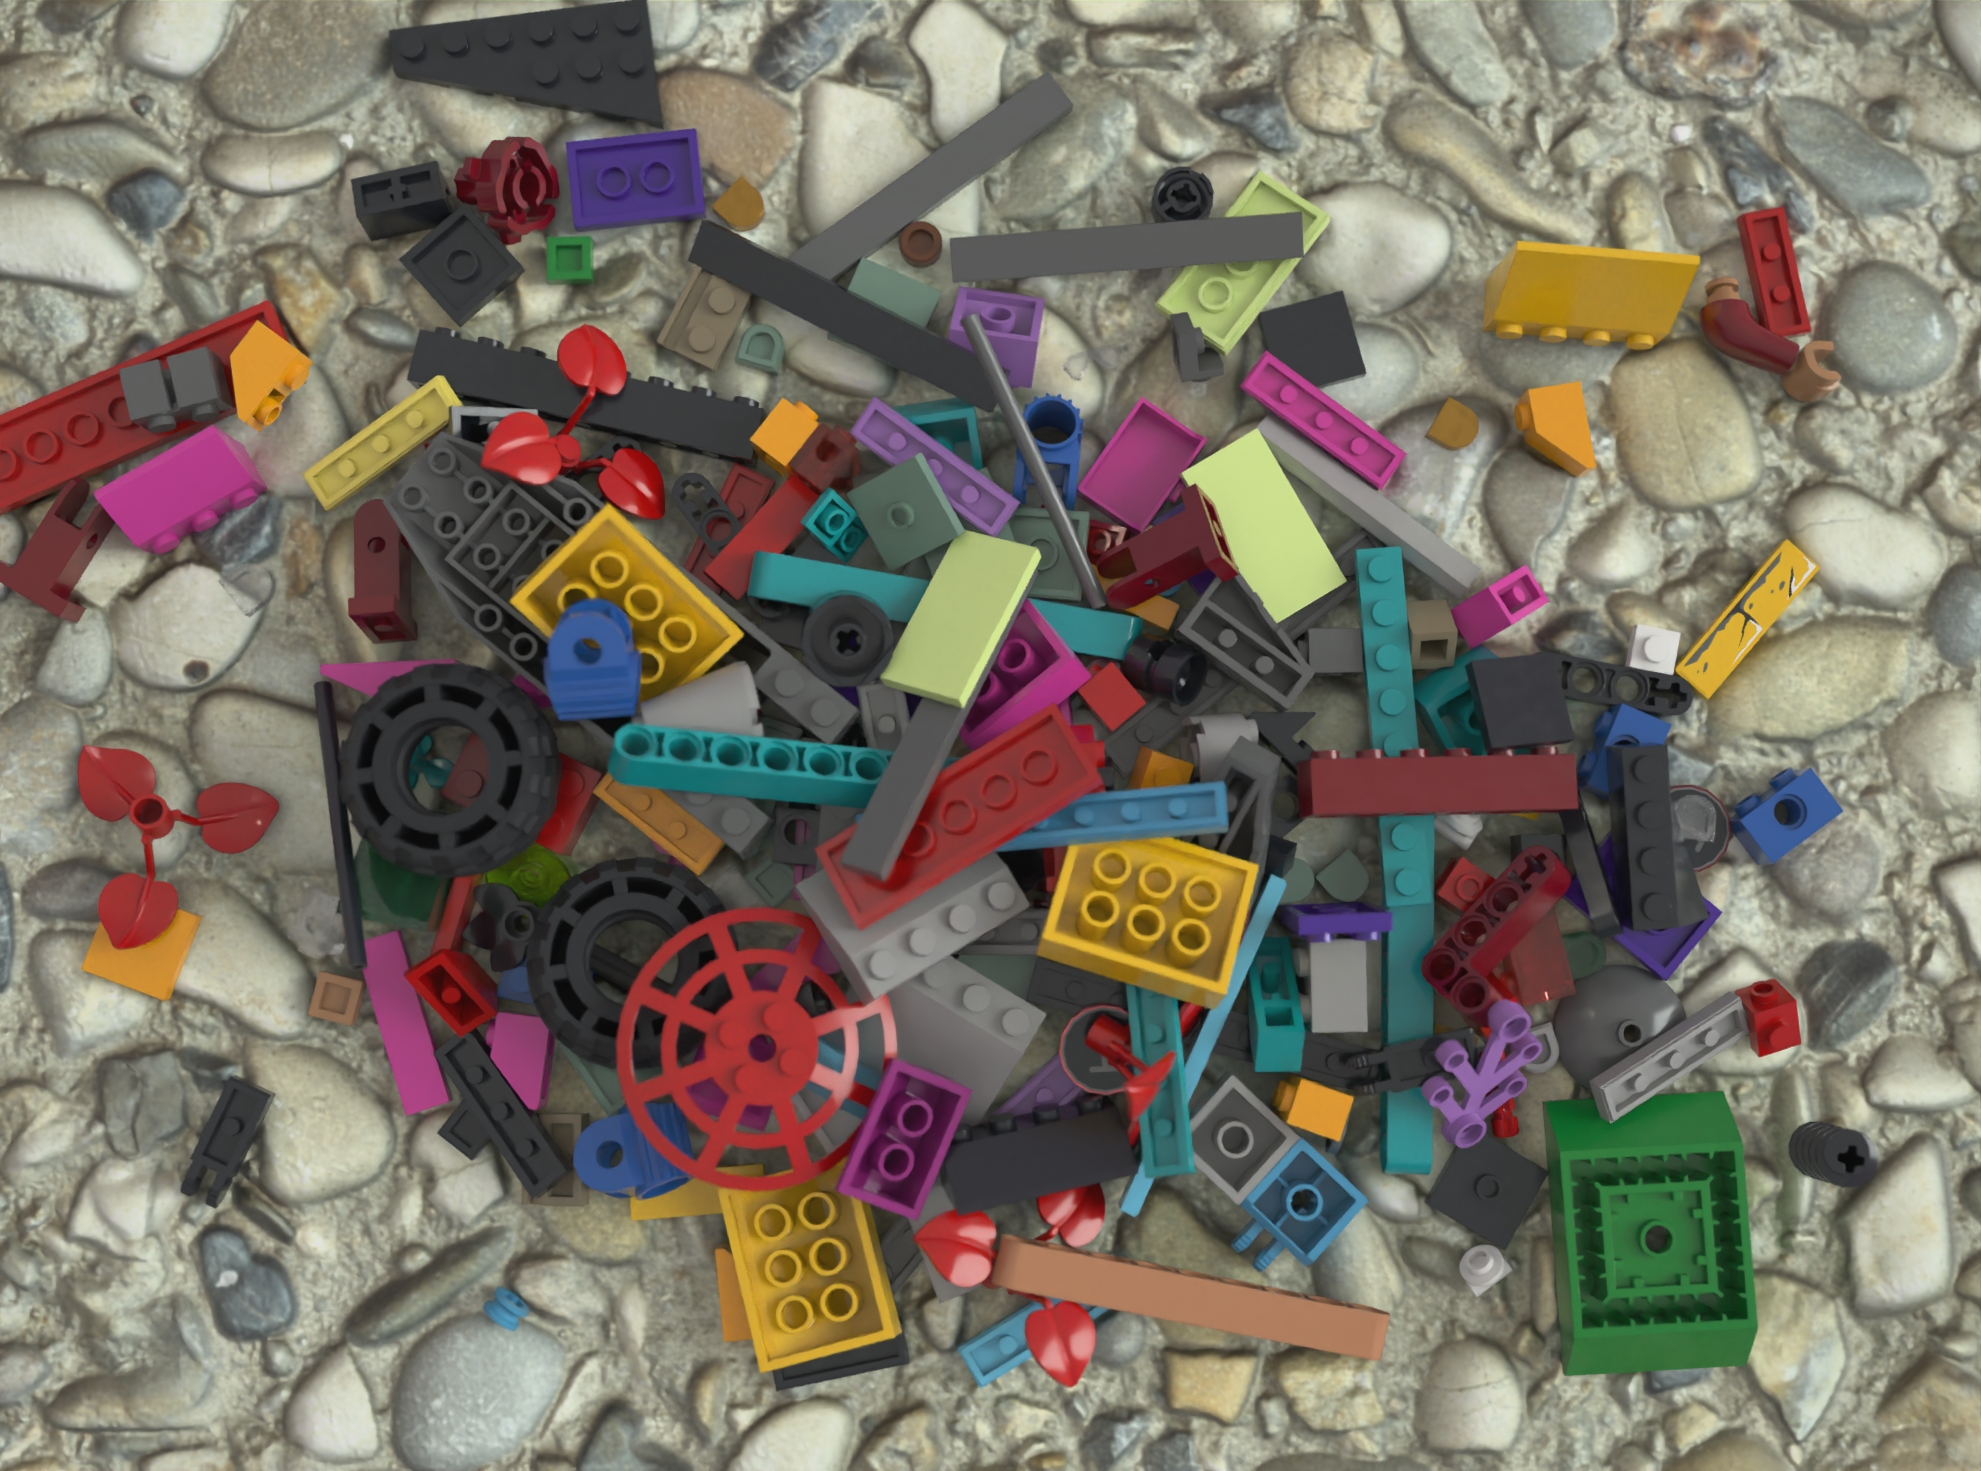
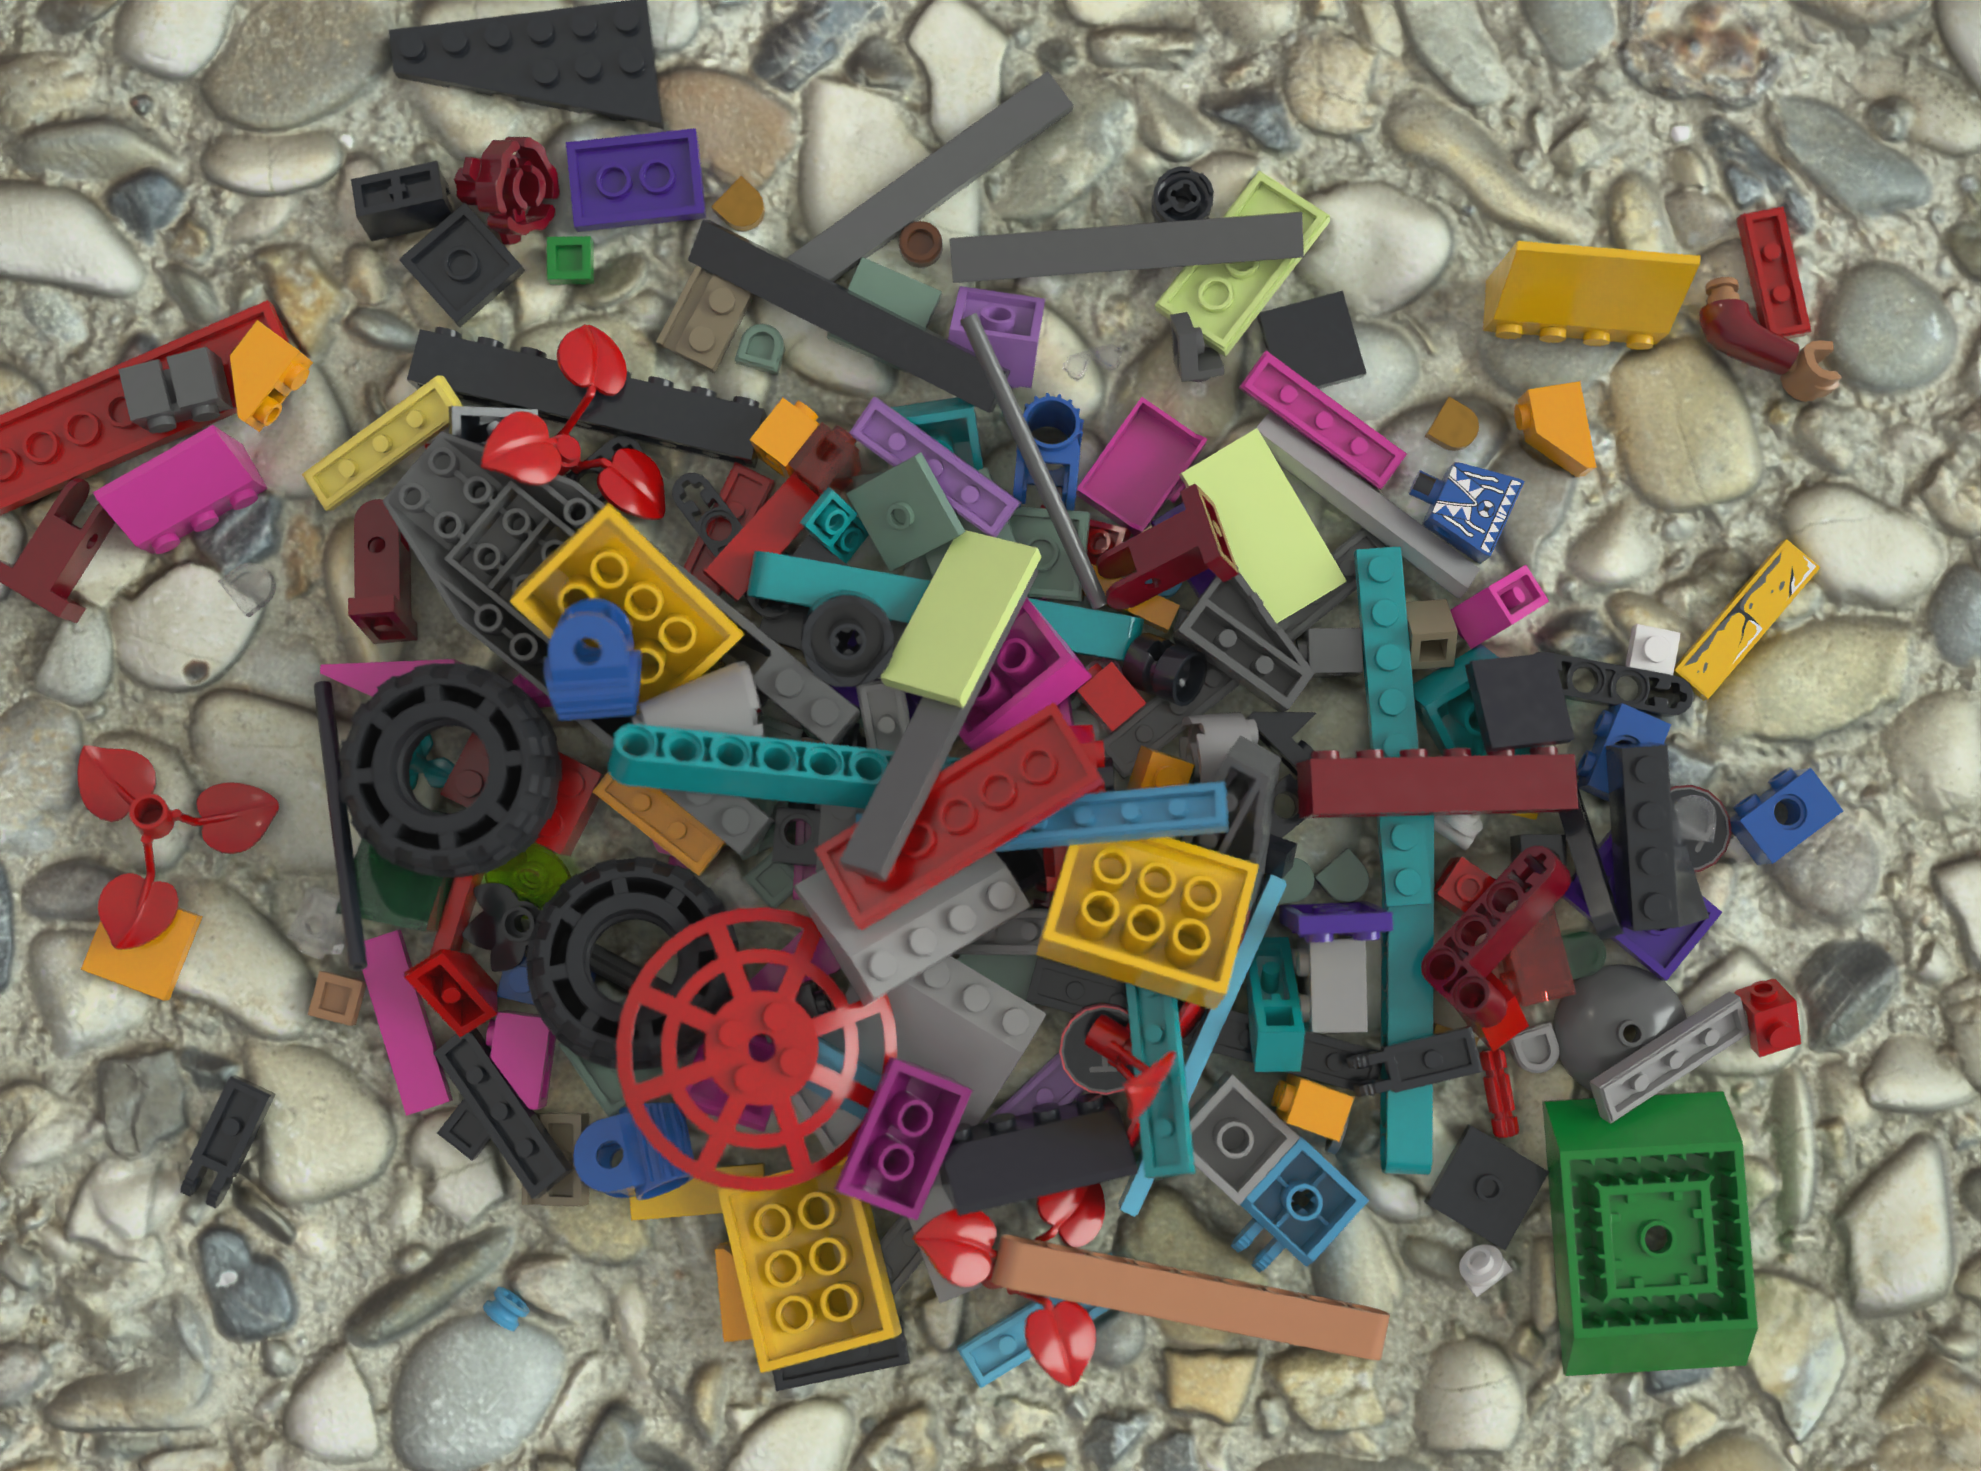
(1465, 1123): medium lavender plant -> none
(1467, 506): none -> torso
(1833, 1154): black piece -> none

